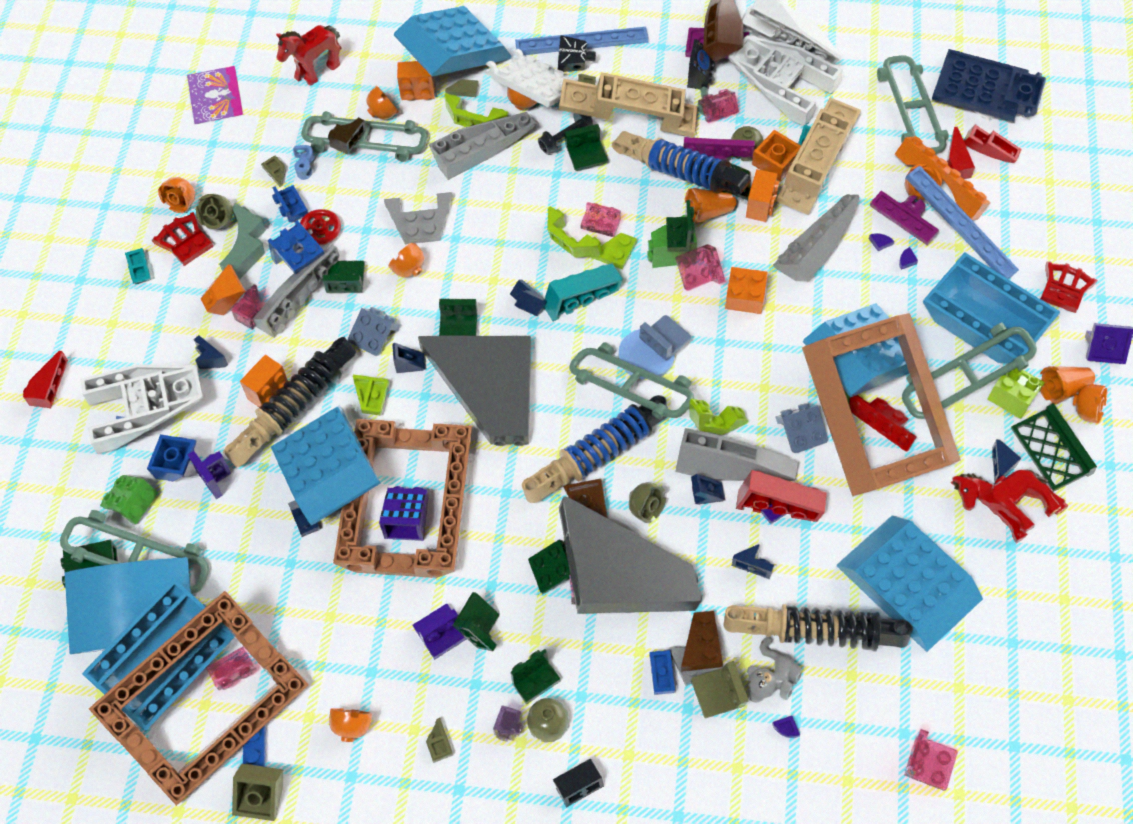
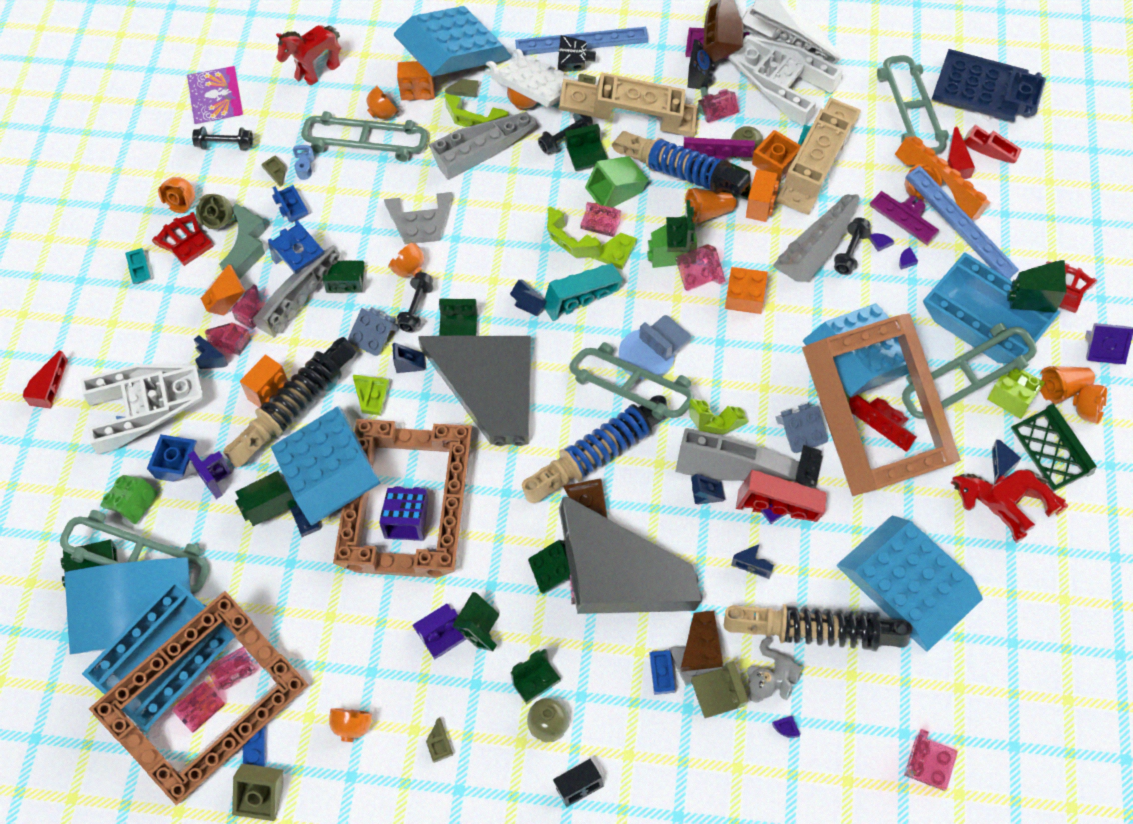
(198, 706): none -> clear pink bracket
(229, 337): none -> clear pink slope
(244, 138): none -> black piece
(264, 498): none -> dark green brick
(318, 214): red plate -> none
(346, 136): dark brown arch -> none
(408, 320): none -> black piece
(508, 724): clear purple brick -> none
(615, 181): none -> bright green slope
(647, 501): olive cylinder -> none
(809, 467): none -> black hinge
(845, 262): none -> black piece
(1039, 288): none -> dark green slope

